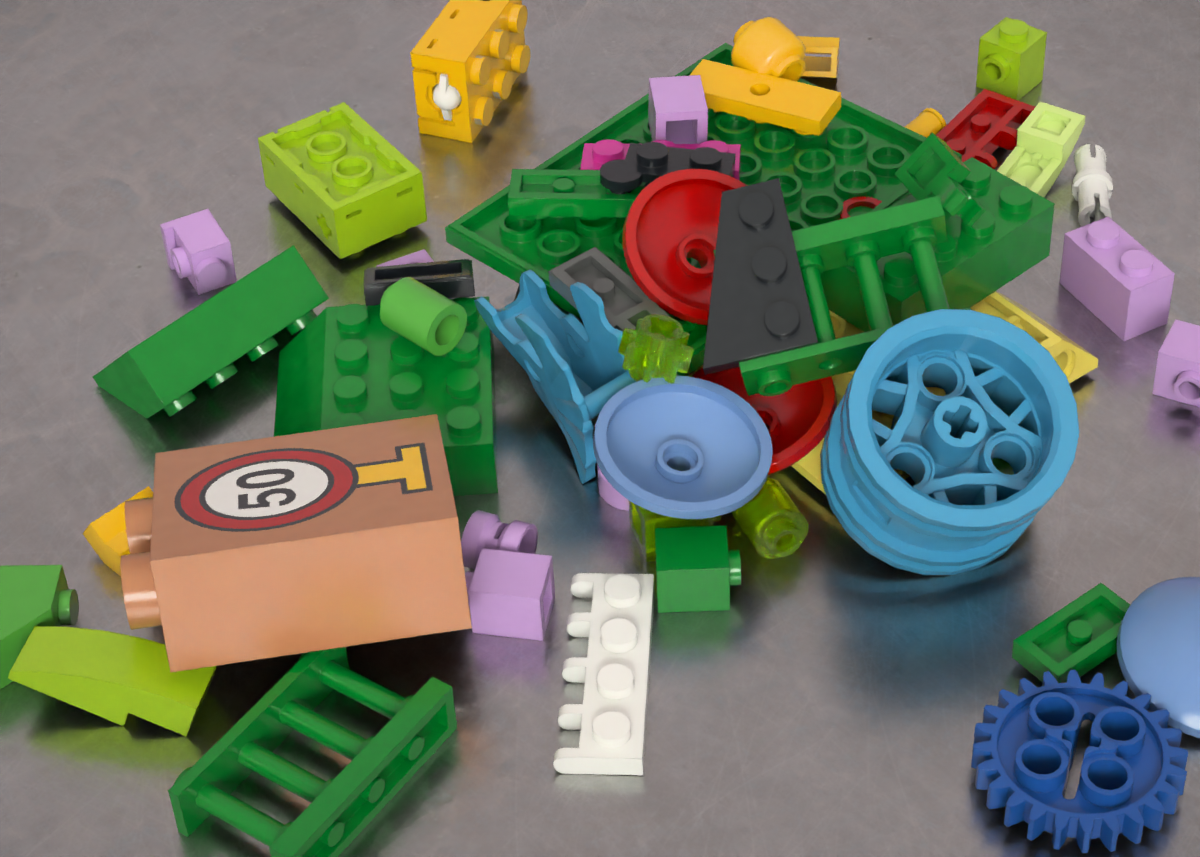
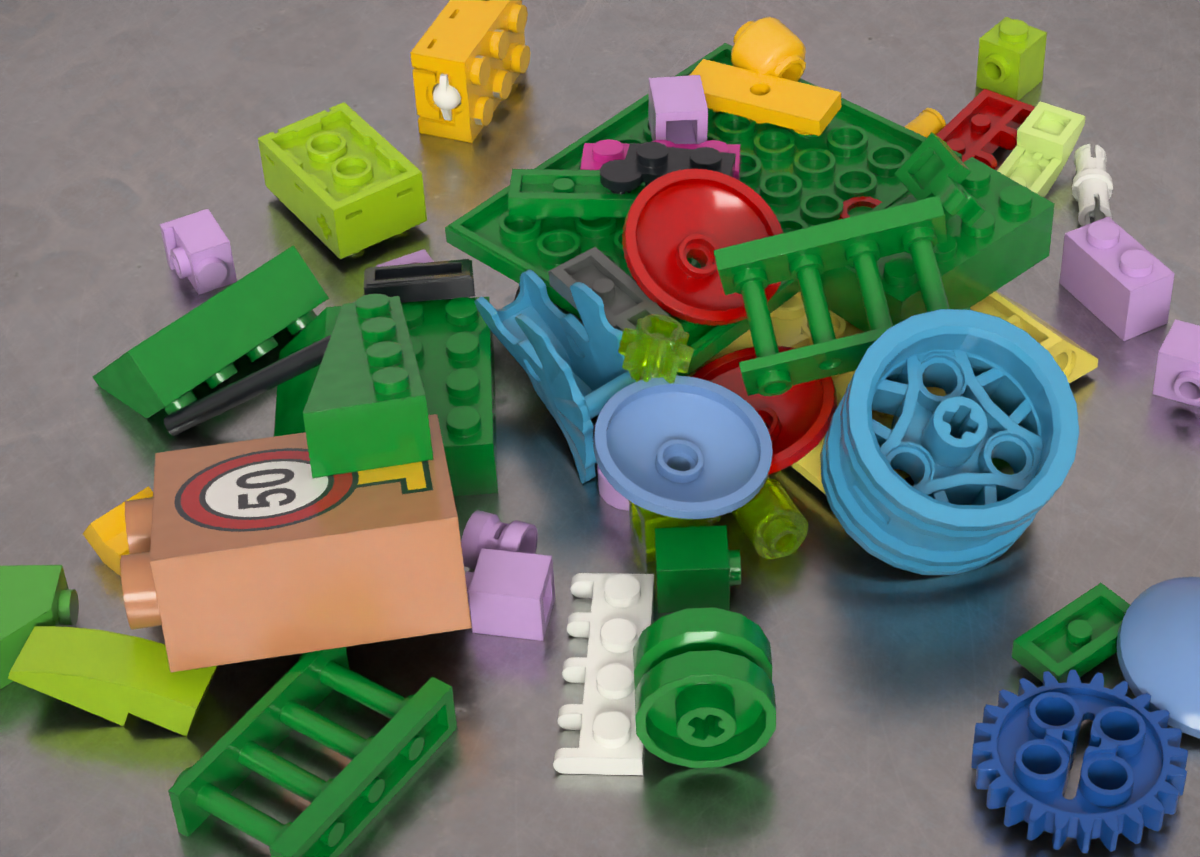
(246, 388): none -> black bar
(367, 394): none -> green wedge
(423, 316): bright green brick -> none
(704, 688): none -> green wheel
(756, 281): black wing -> none
(821, 66): yellow piece -> none

